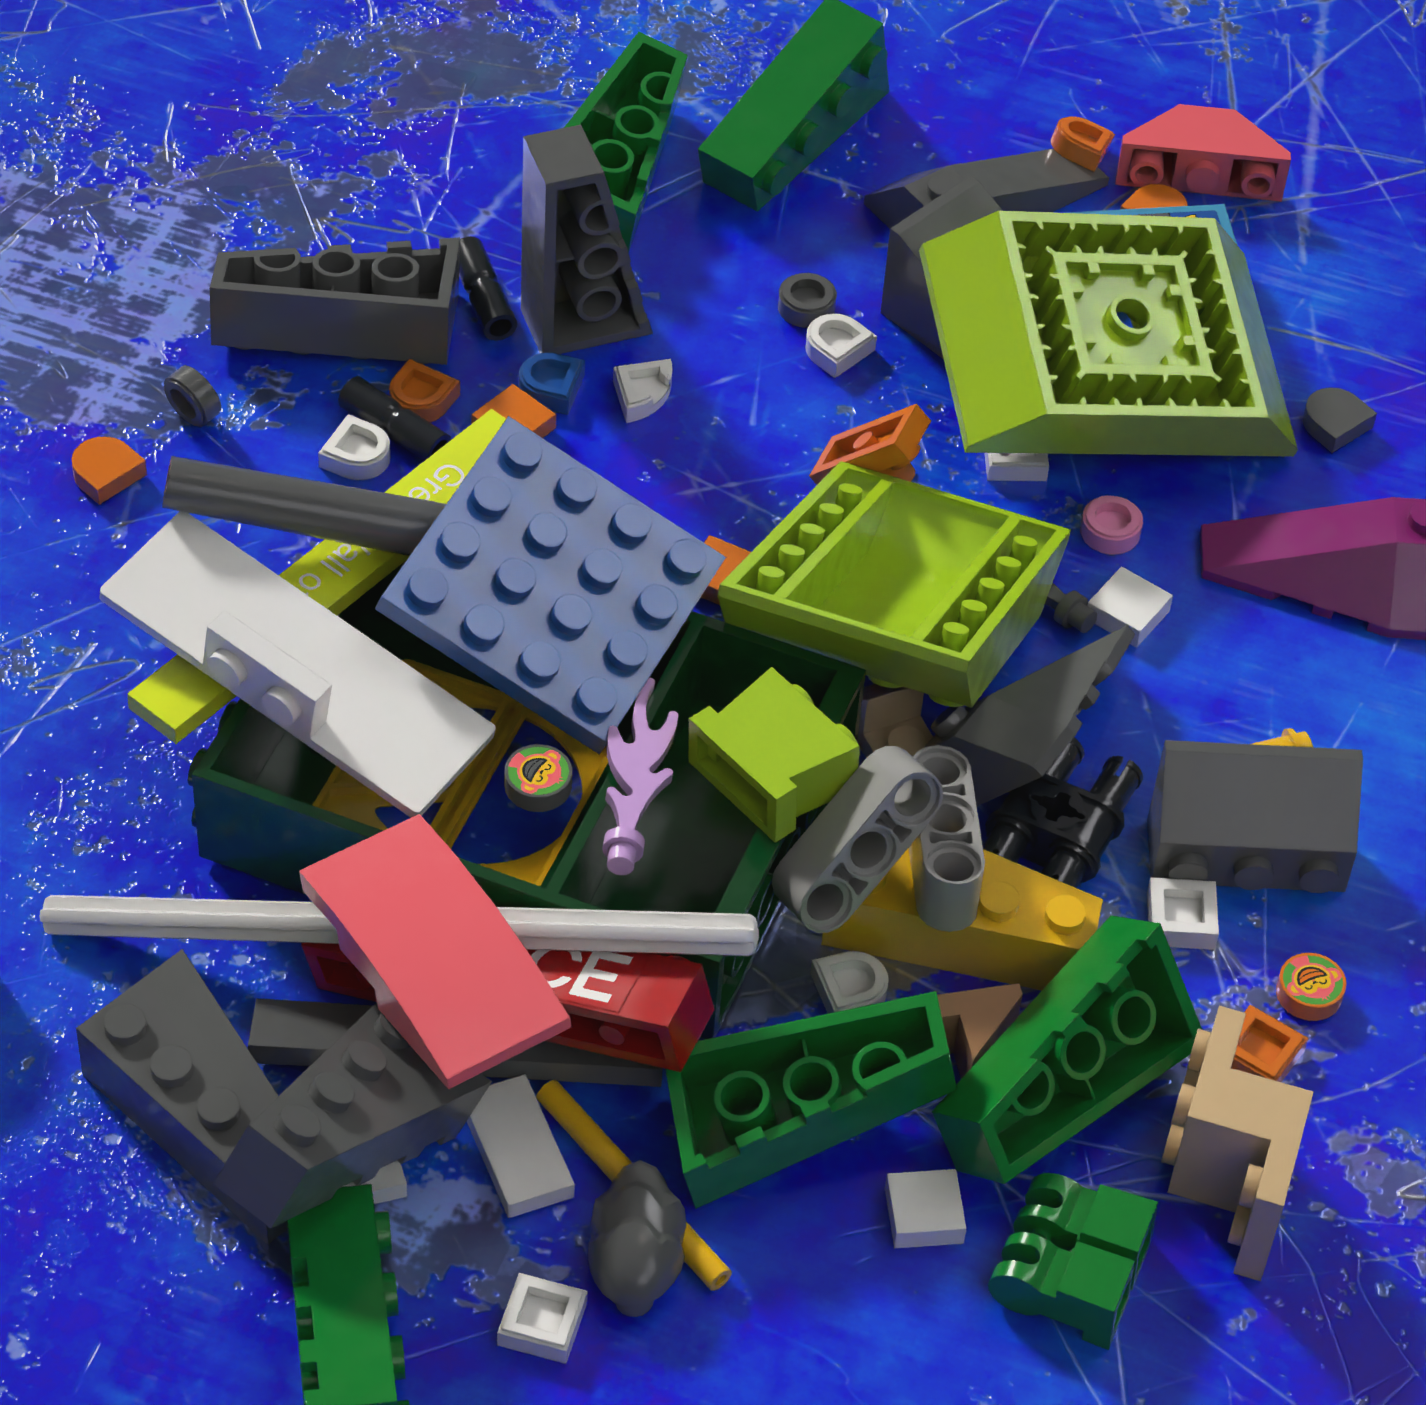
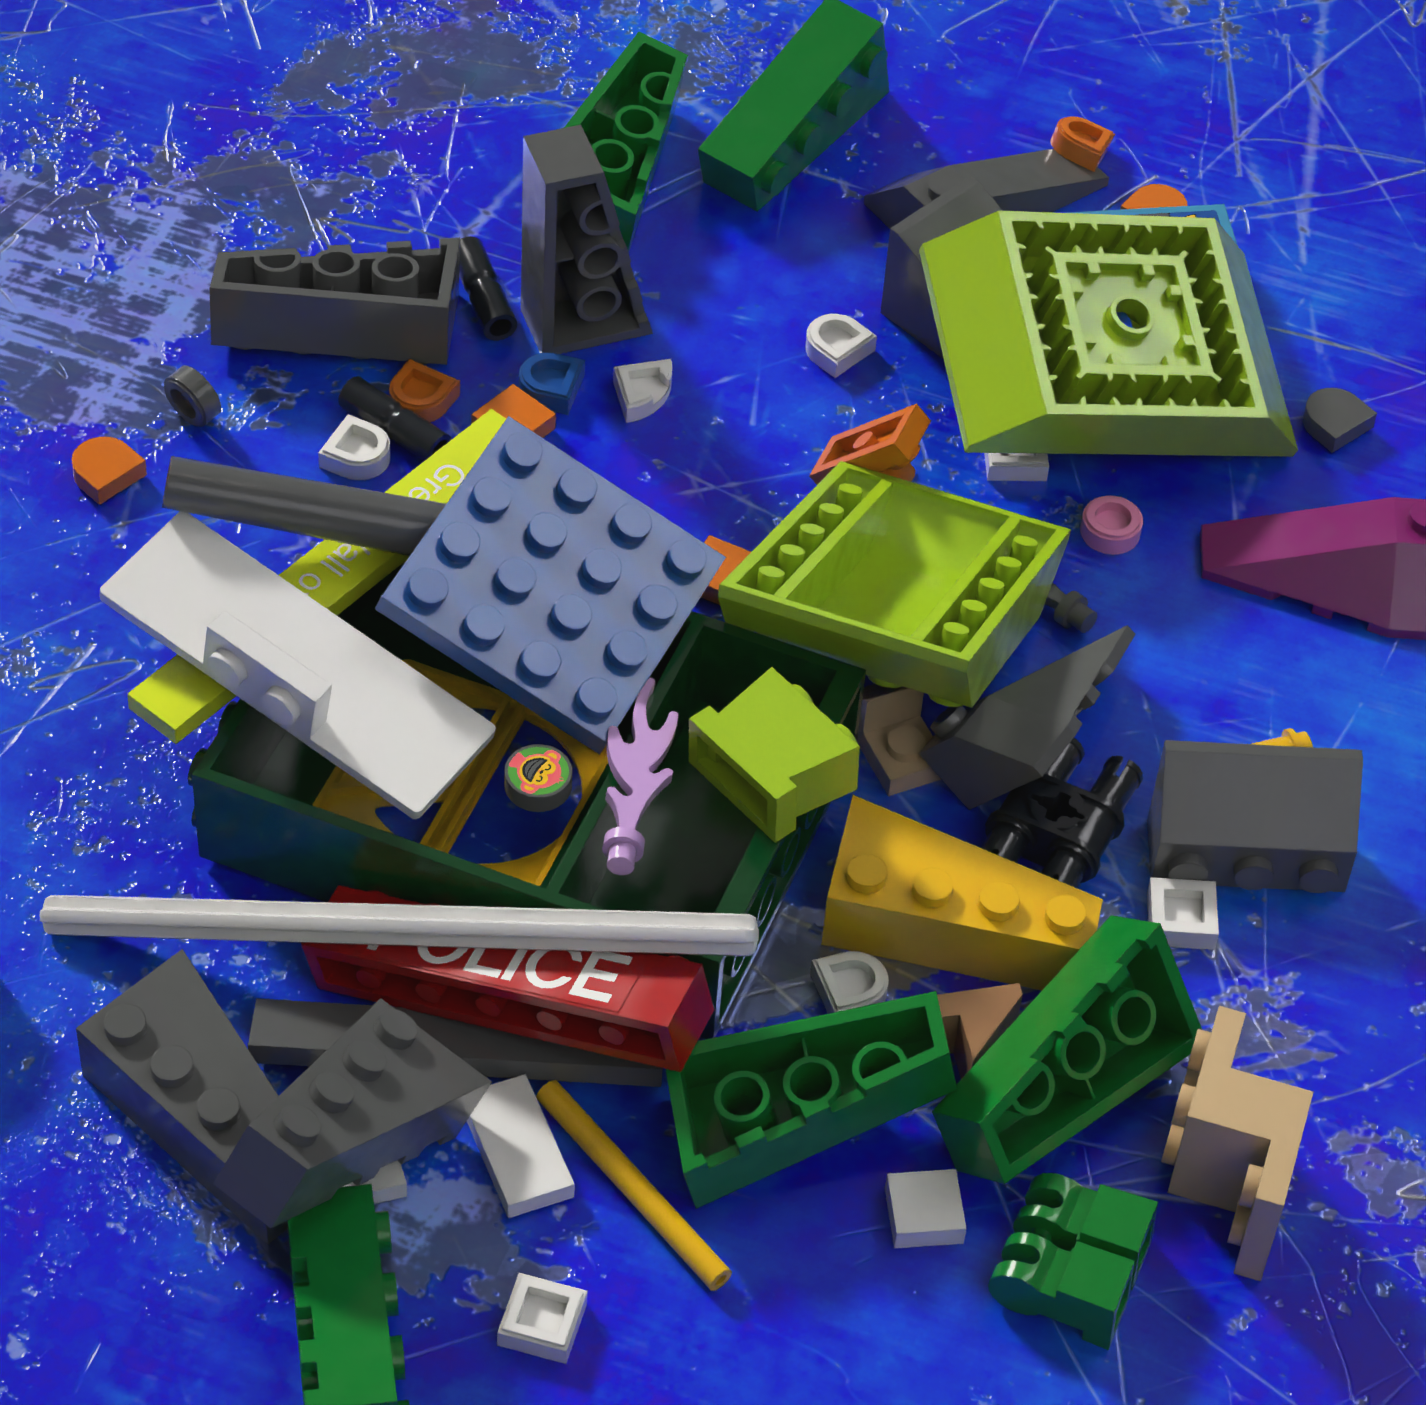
(435, 951): coral slope -> none
(636, 1239): dark grey arm -> none
(806, 298): dark grey tile -> none
(829, 871): light grey beam -> none
(949, 851): light grey beam -> none
(1130, 602): white tile -> none
(1204, 154): coral slope -> none
(1267, 1046): orange tile -> none
(1311, 986): tile -> none

